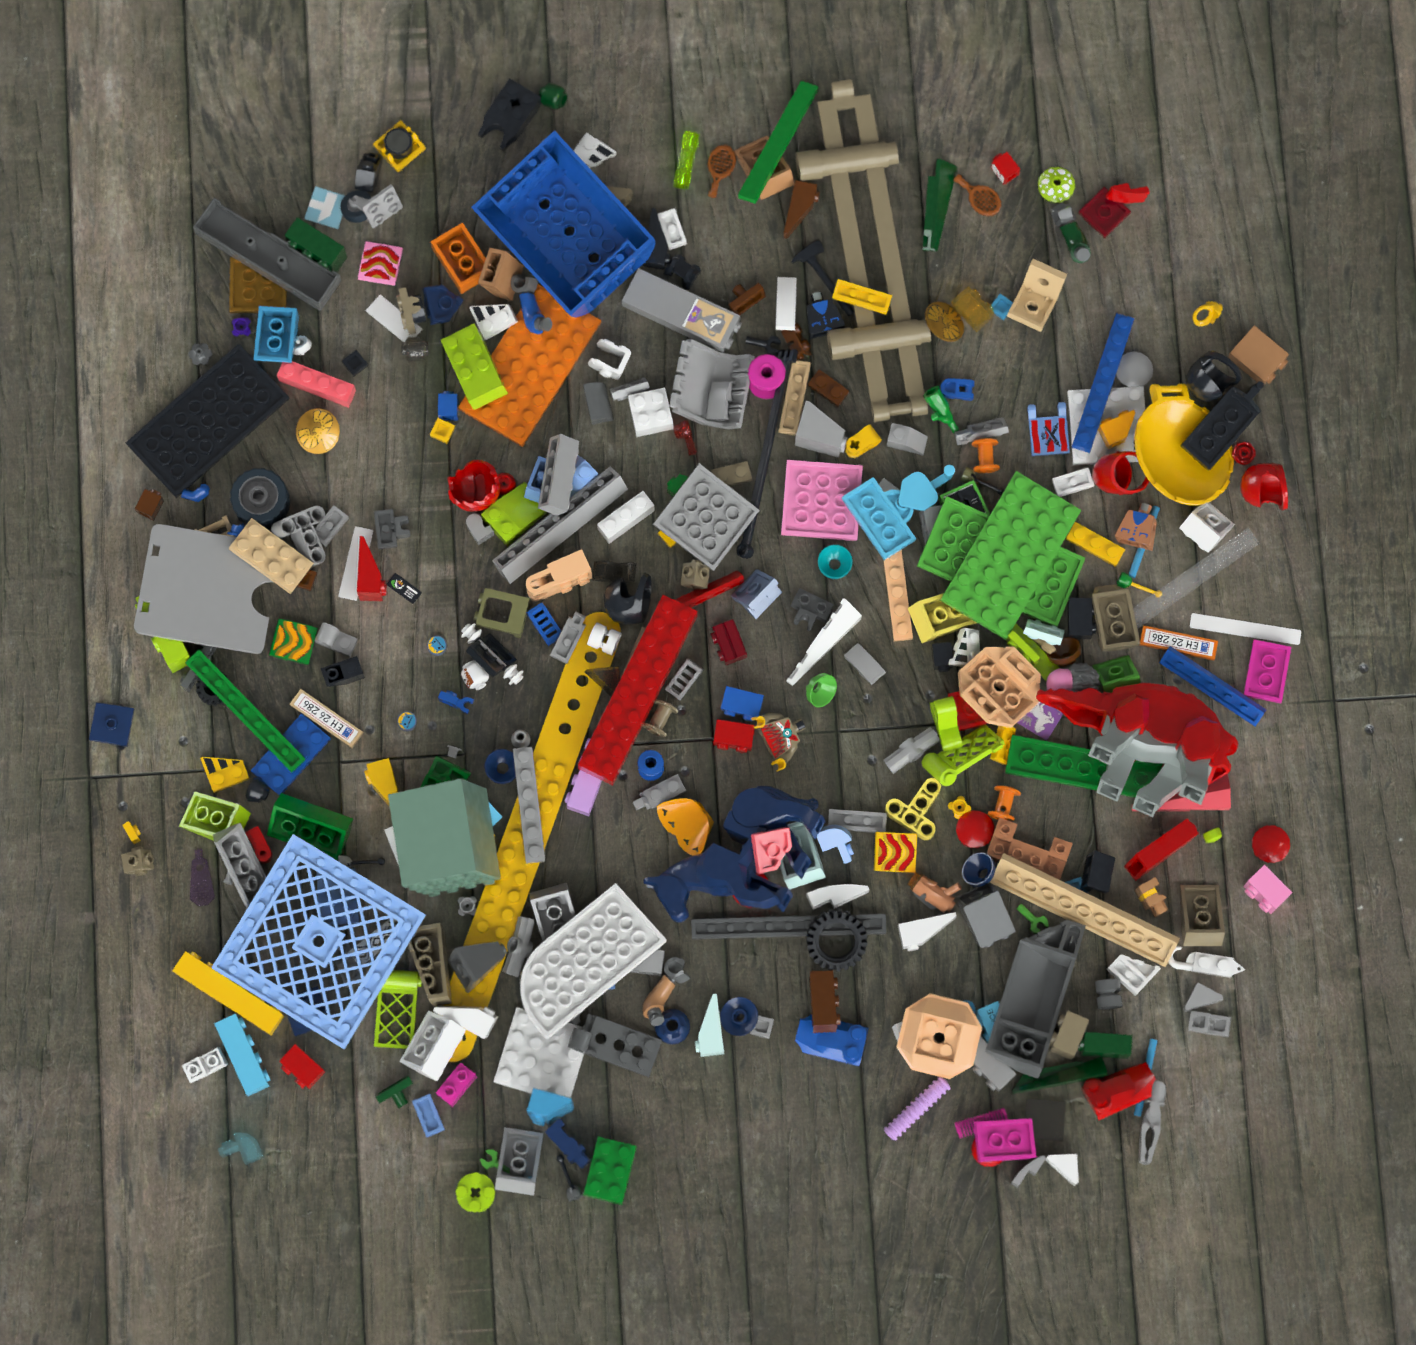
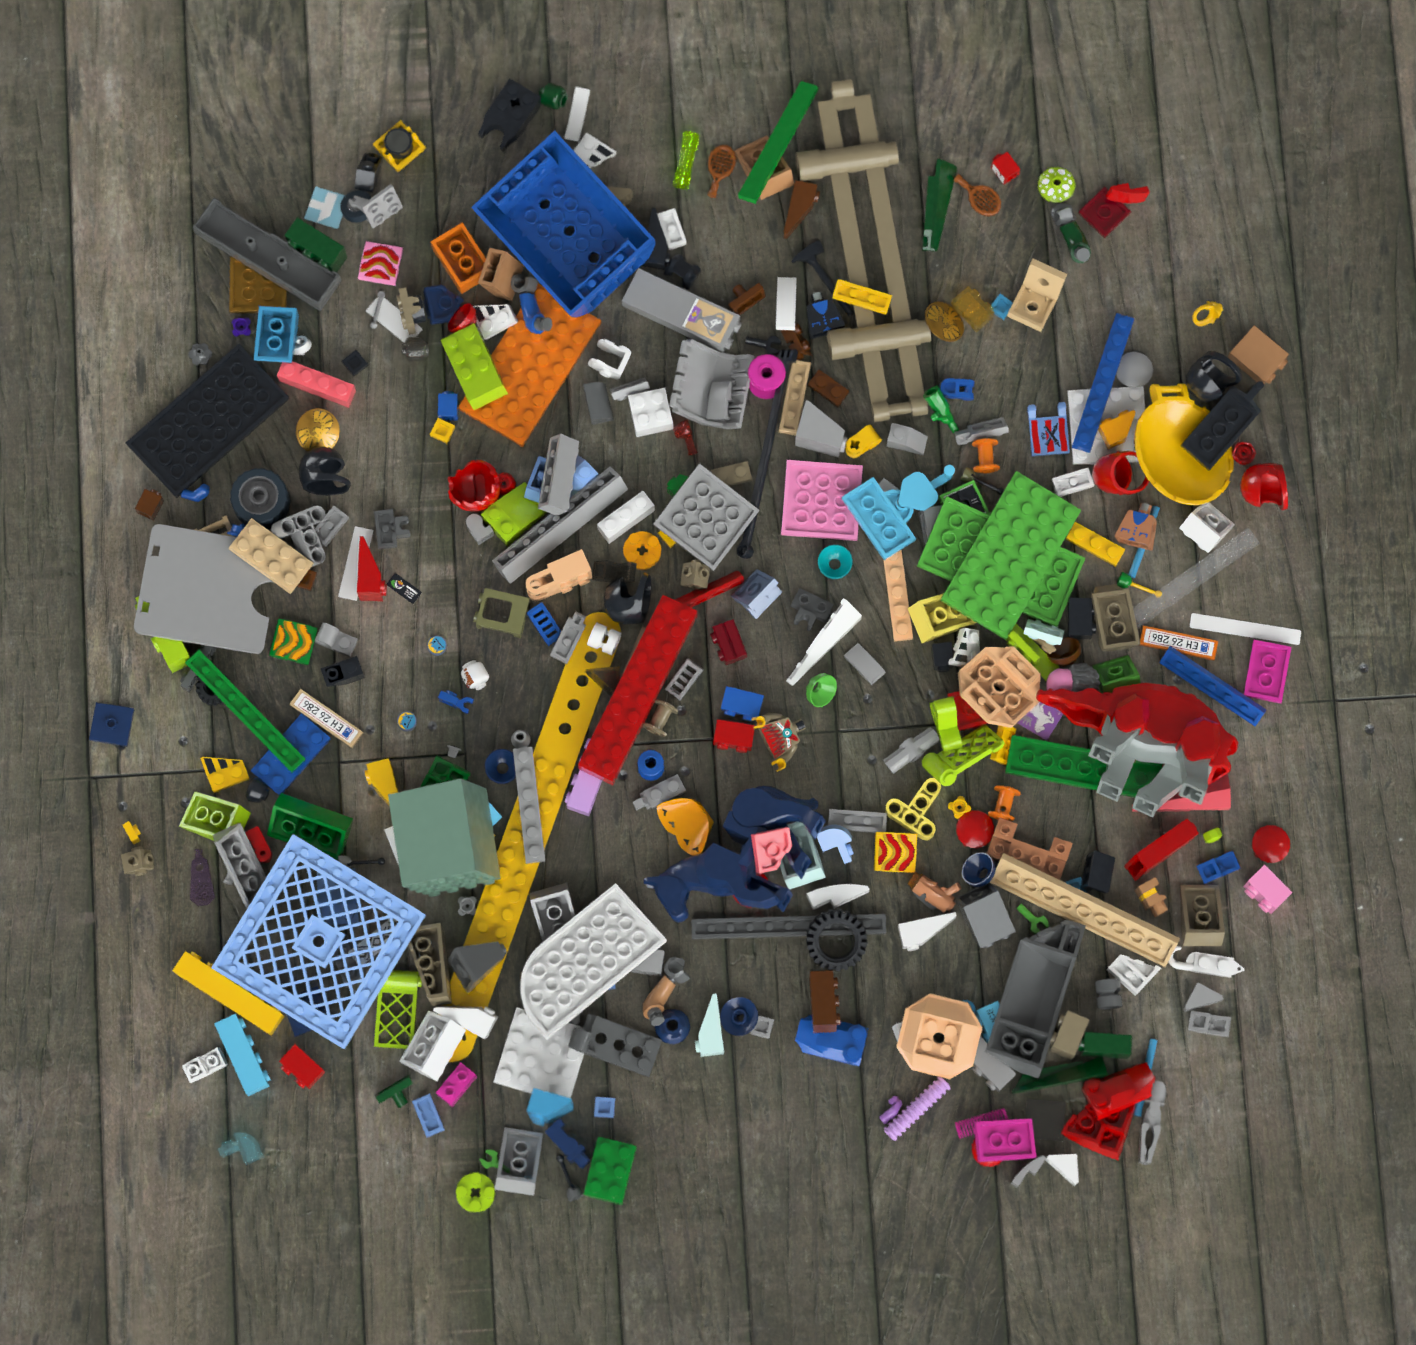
(318, 472): none -> black piece
(381, 295): none -> light grey hinge
(462, 318): none -> red piece
(491, 654): black plate -> none
(519, 946): light grey piece -> none
(577, 114): none -> white sticker
(604, 1107): none -> medium blue tile
(640, 539): none -> light orange plate
(892, 1111): none -> medium lavender arm
(1100, 1136): none -> red brick
(1218, 867): none -> blue slope

